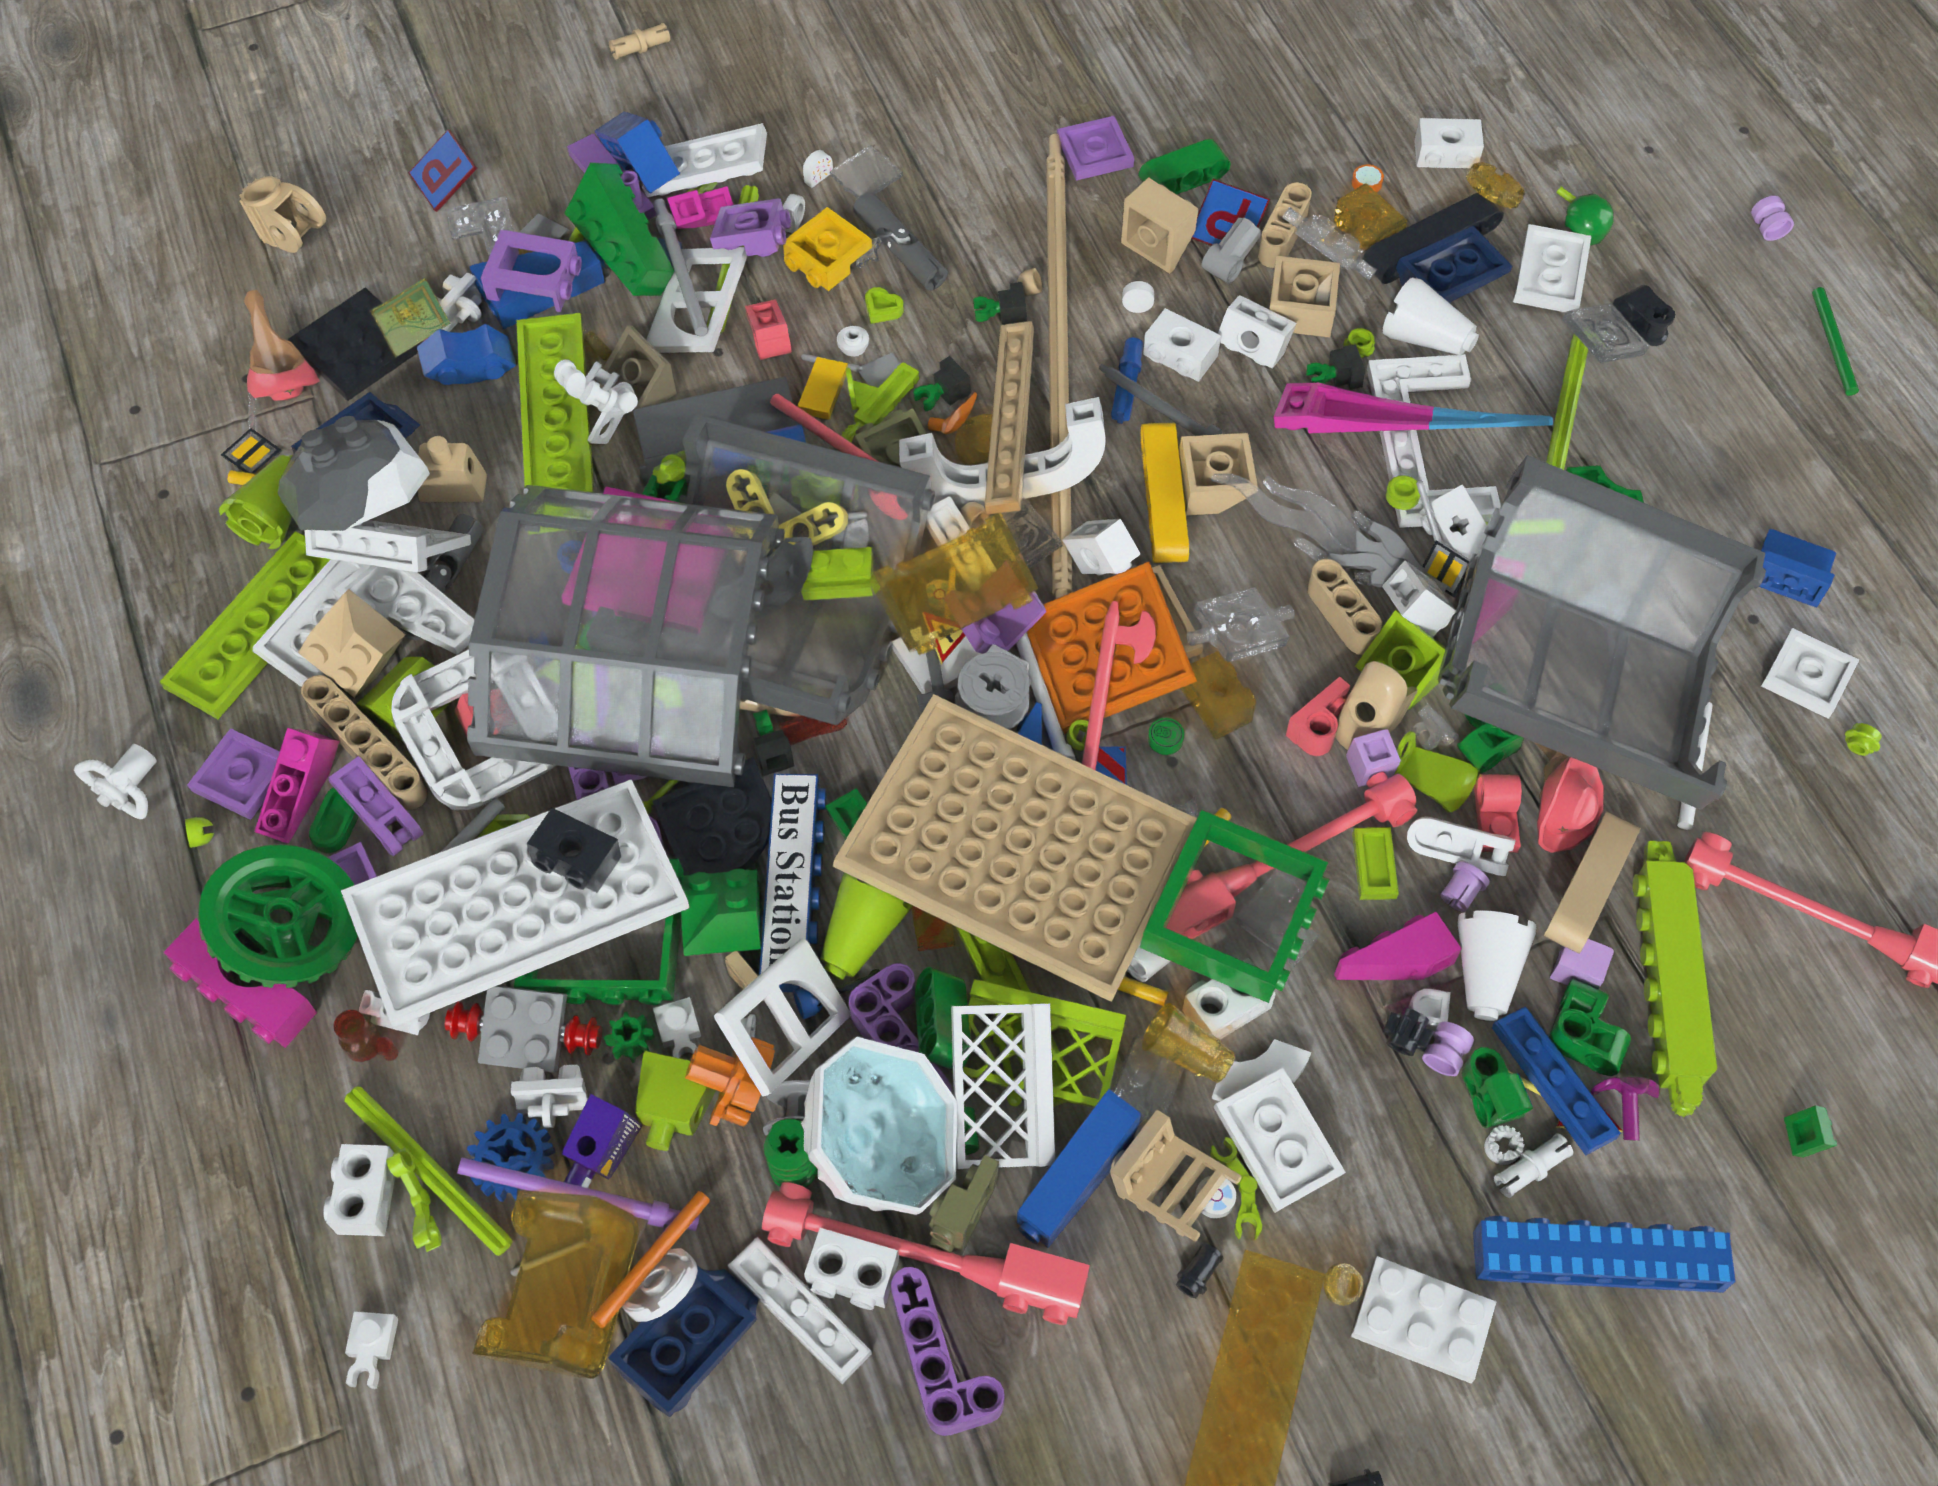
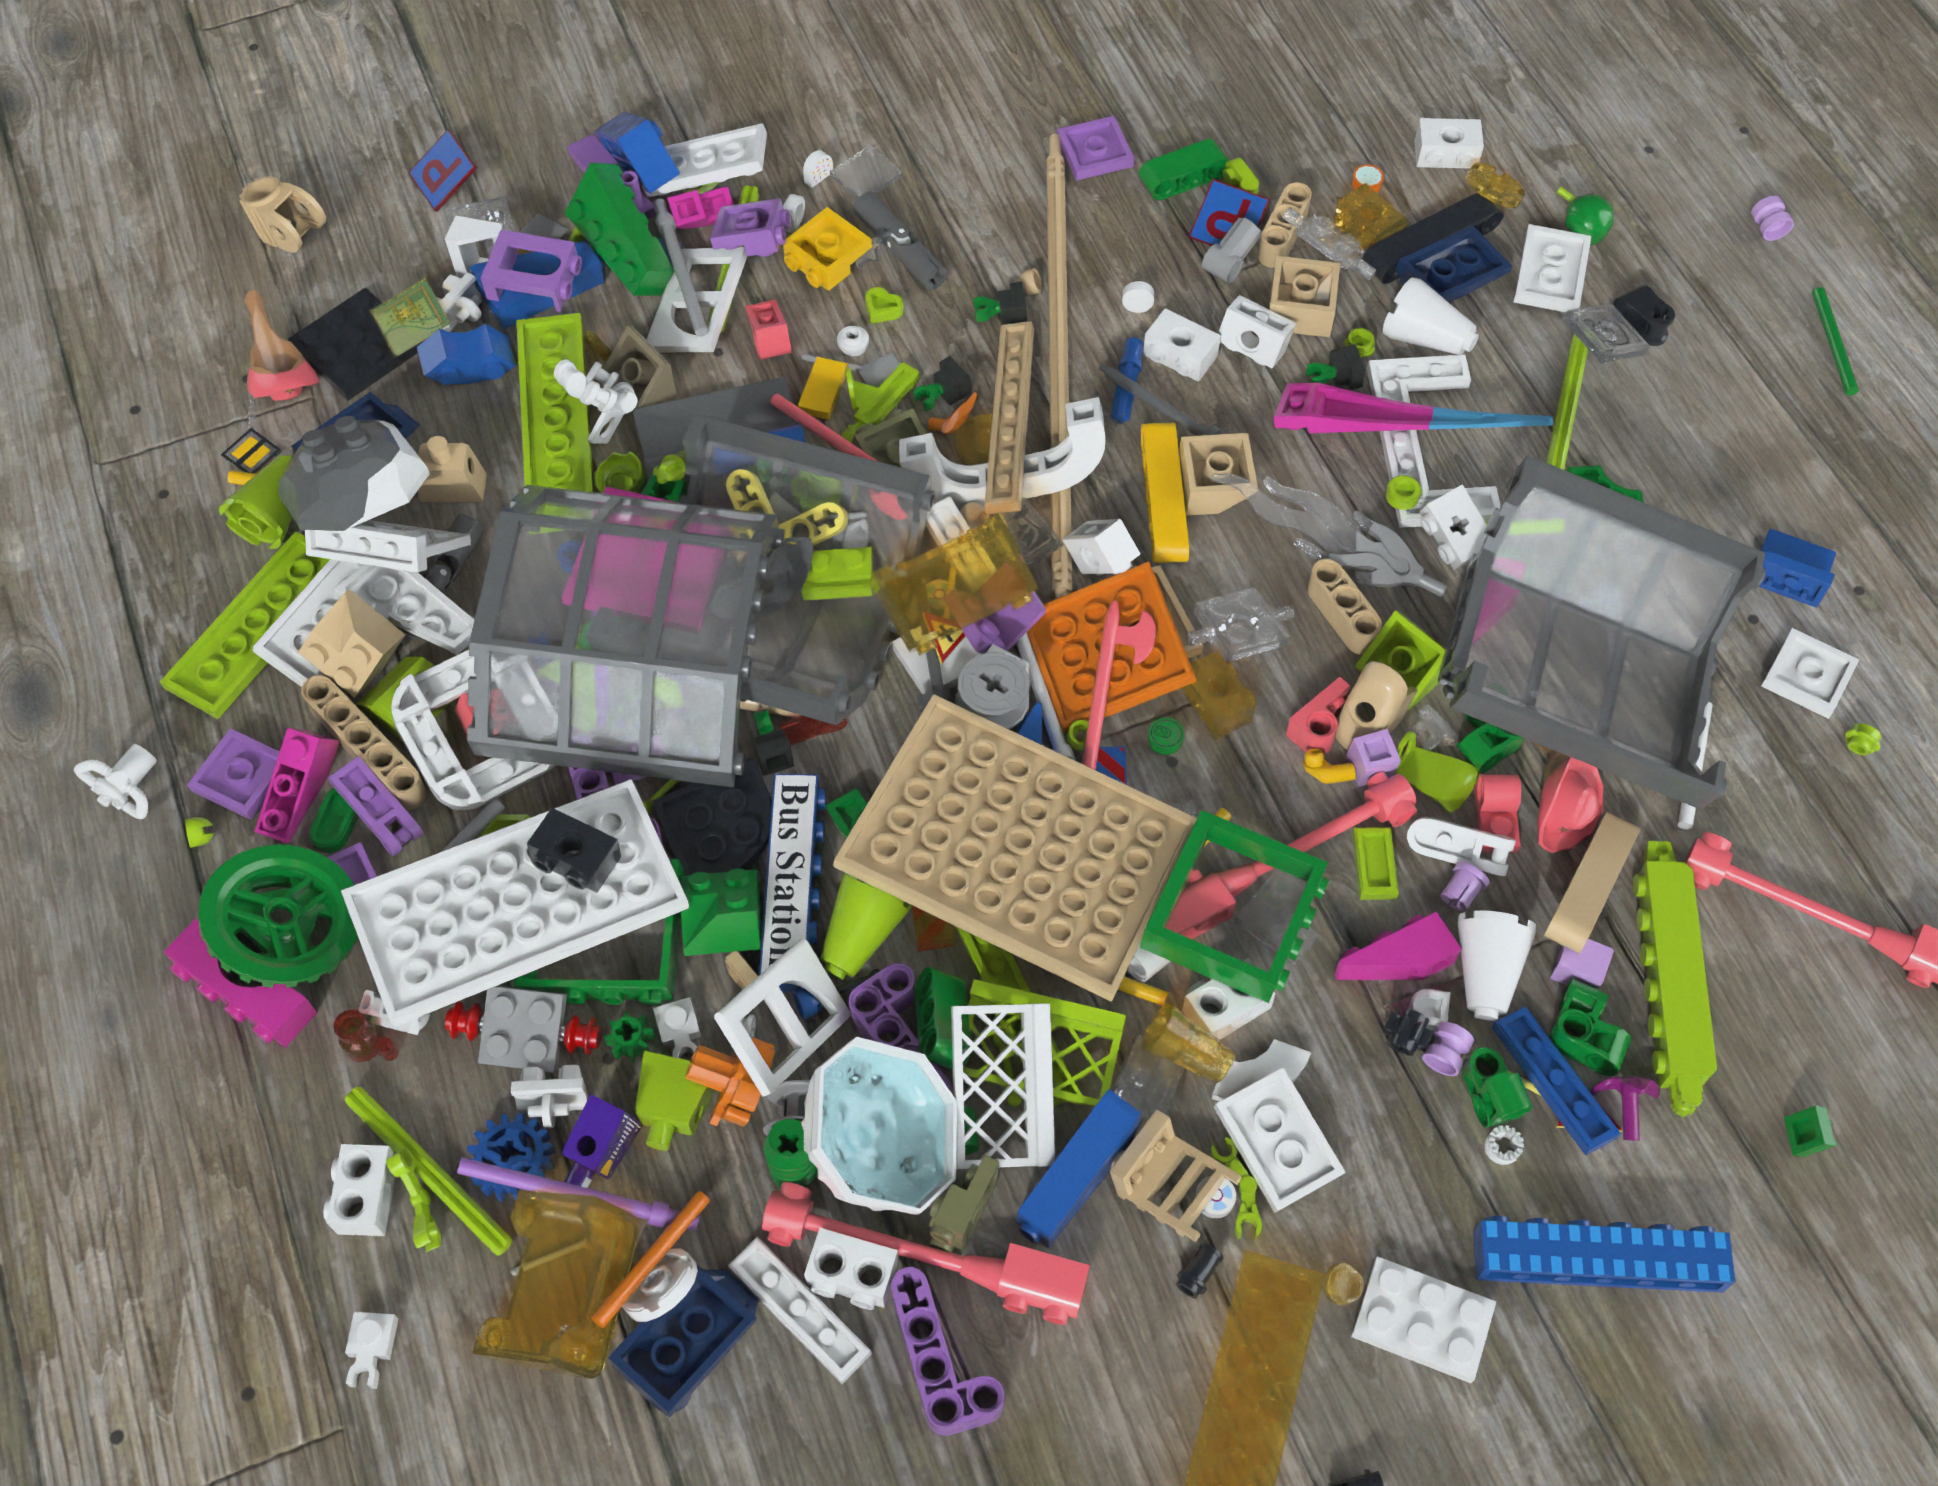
(462, 239): none -> white tile
(621, 473): none -> lime hair
(639, 41): tan pin -> none
(1158, 224): tan slope -> none
(1239, 175): none -> lime plate
(1325, 772): none -> yellow arm
(1419, 599): white brick -> none
(1442, 561): piece -> none
(1533, 1165): white pin -> none

